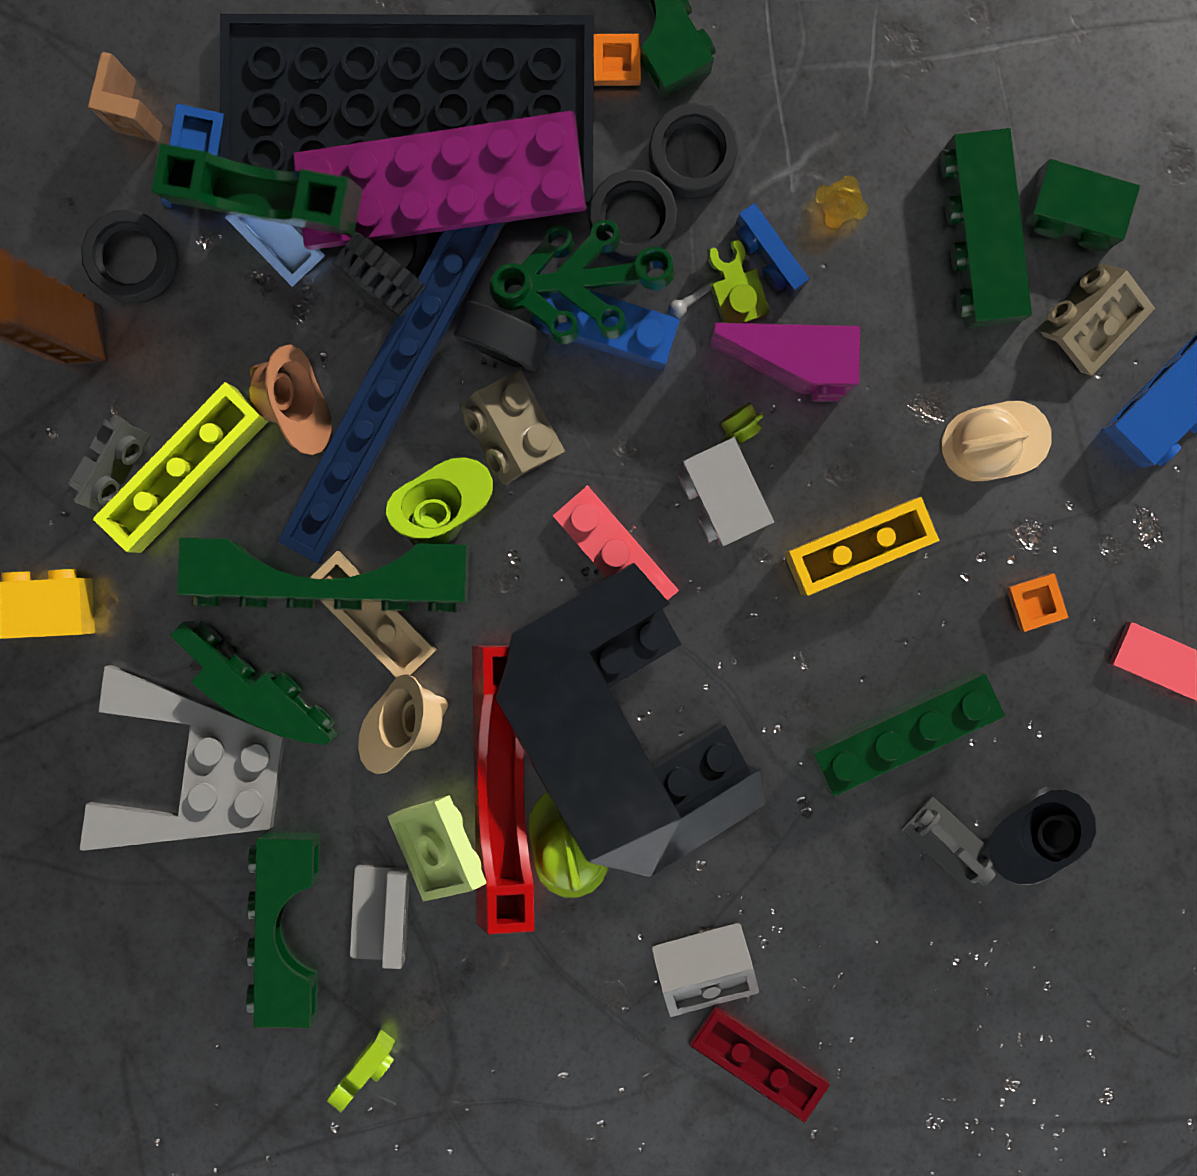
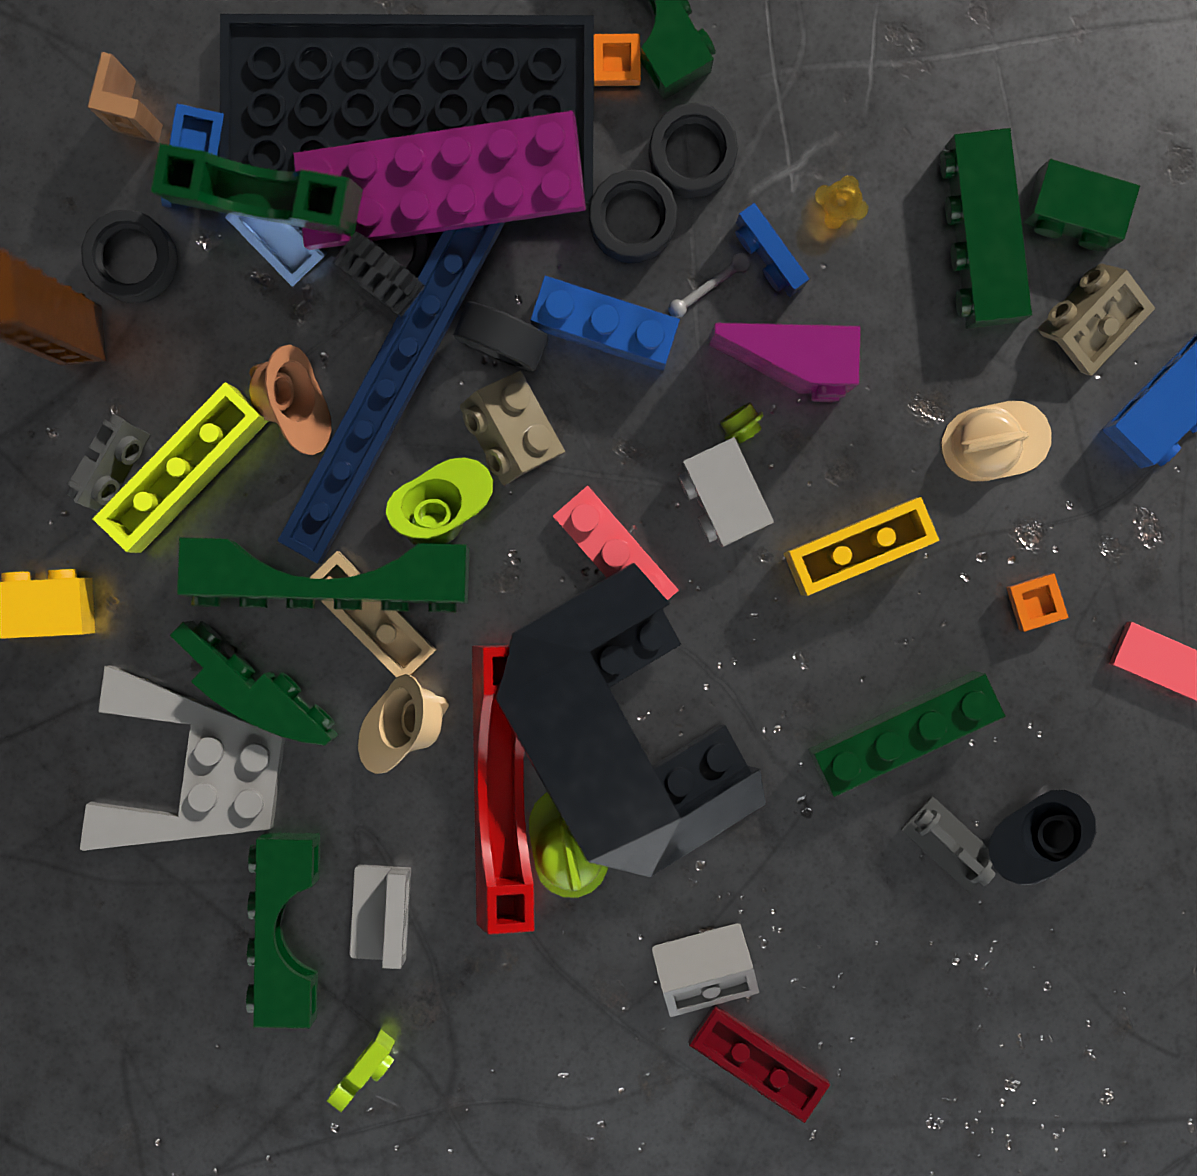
(437, 849): yellowish green plate -> none
(574, 279): dark green plant -> none
(738, 293): lime plate -> none

